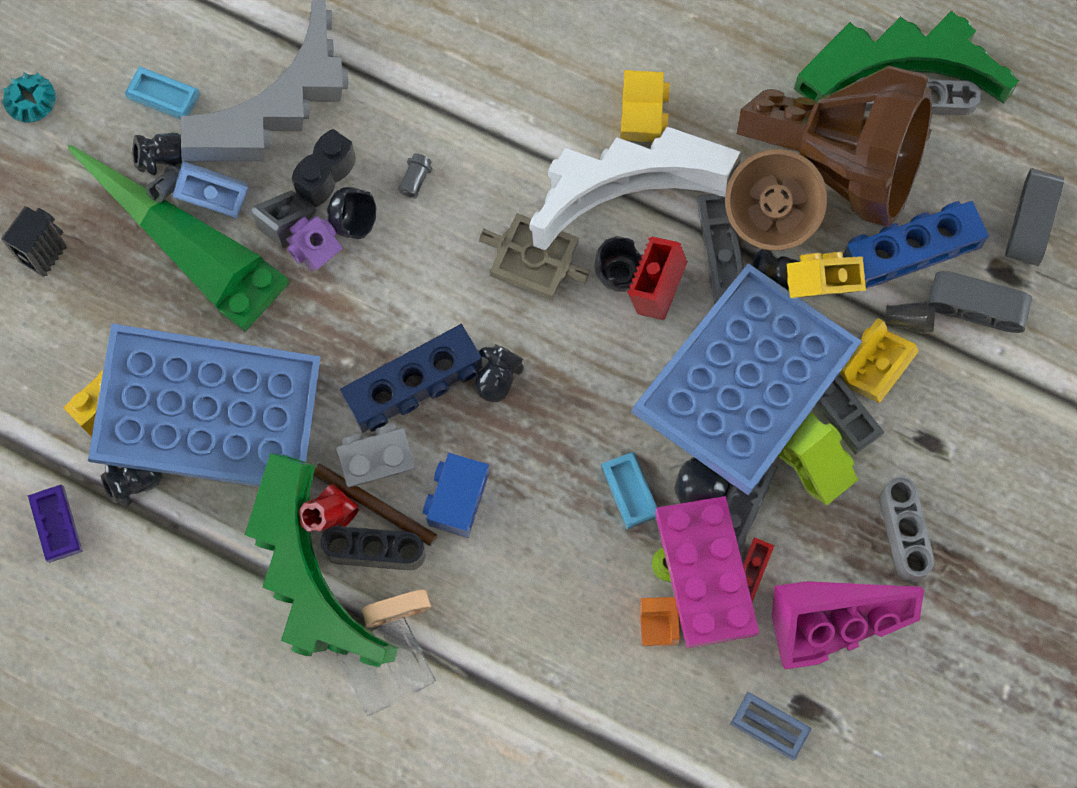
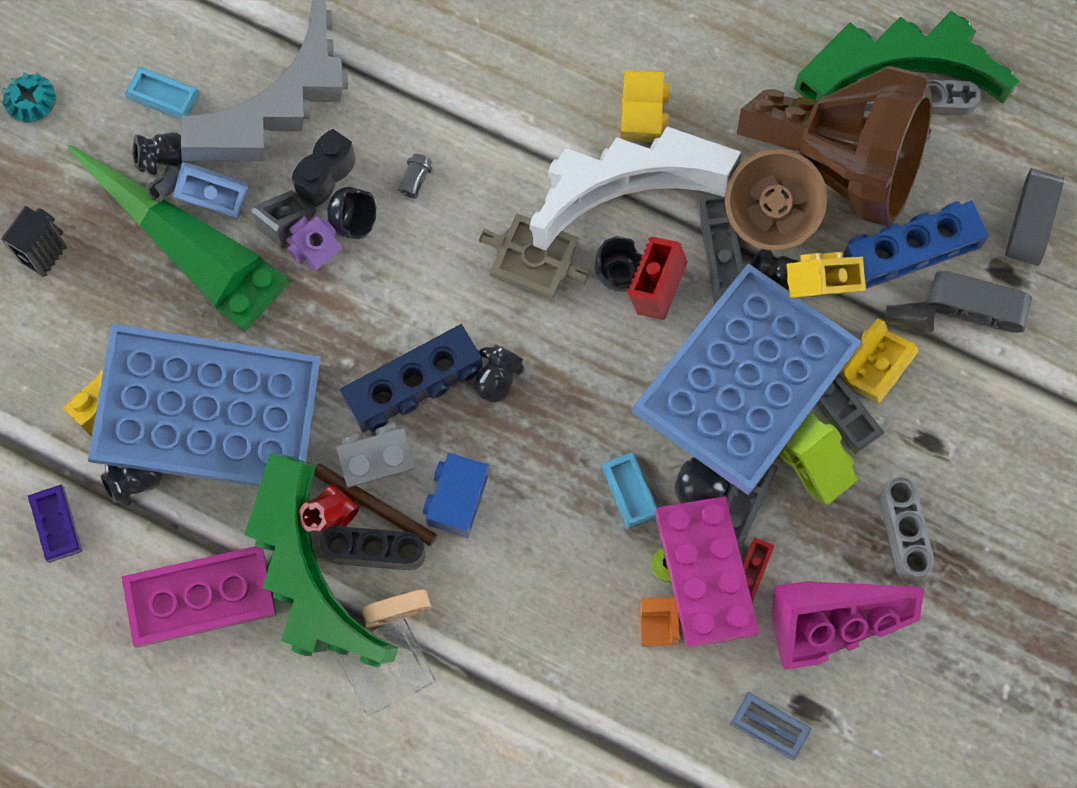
(197, 596): none -> dark pink plate

